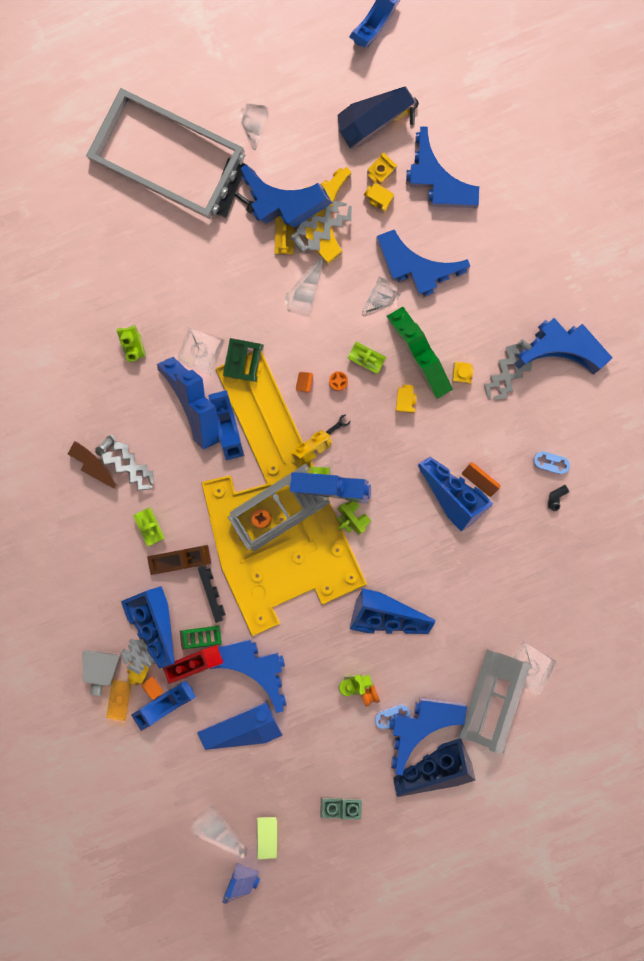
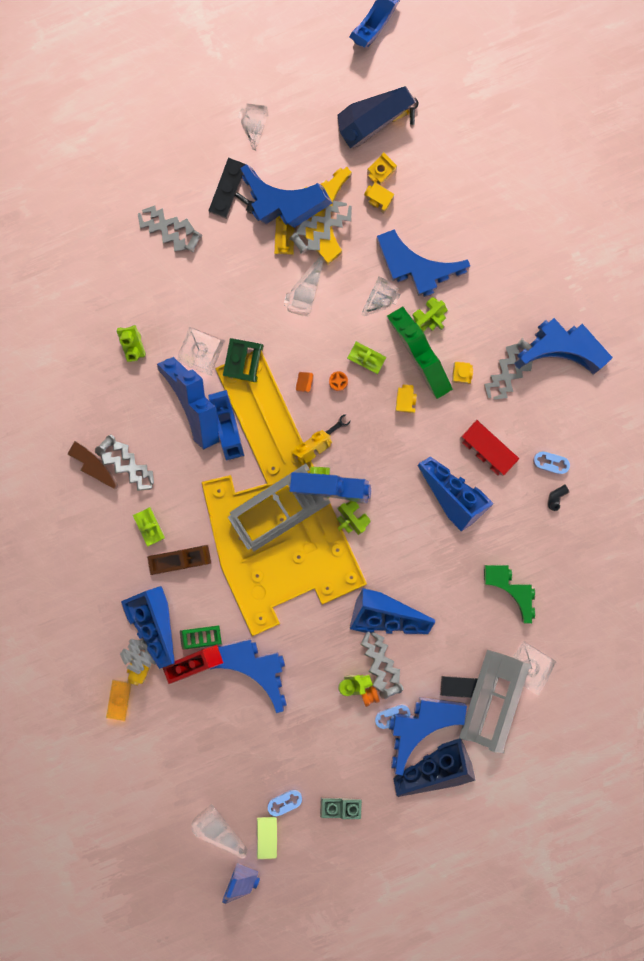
(99, 669): light grey torso -> none
(108, 126): light grey door -> none
(152, 688): orange slope -> none
(162, 225): none -> light grey piece
(163, 705): blue arch -> none
(212, 593): black plate -> none
(248, 727): blue wedge -> none
(263, 516): orange wheel -> none
(282, 799): none -> light blue beam
(378, 658): none -> light grey piece
(429, 173): blue arch -> none
(433, 317): none -> lime hips
(457, 686): none -> black slope
(481, 479): orange slope -> none
(489, 448): none -> red brick
(522, 593): none -> green arch

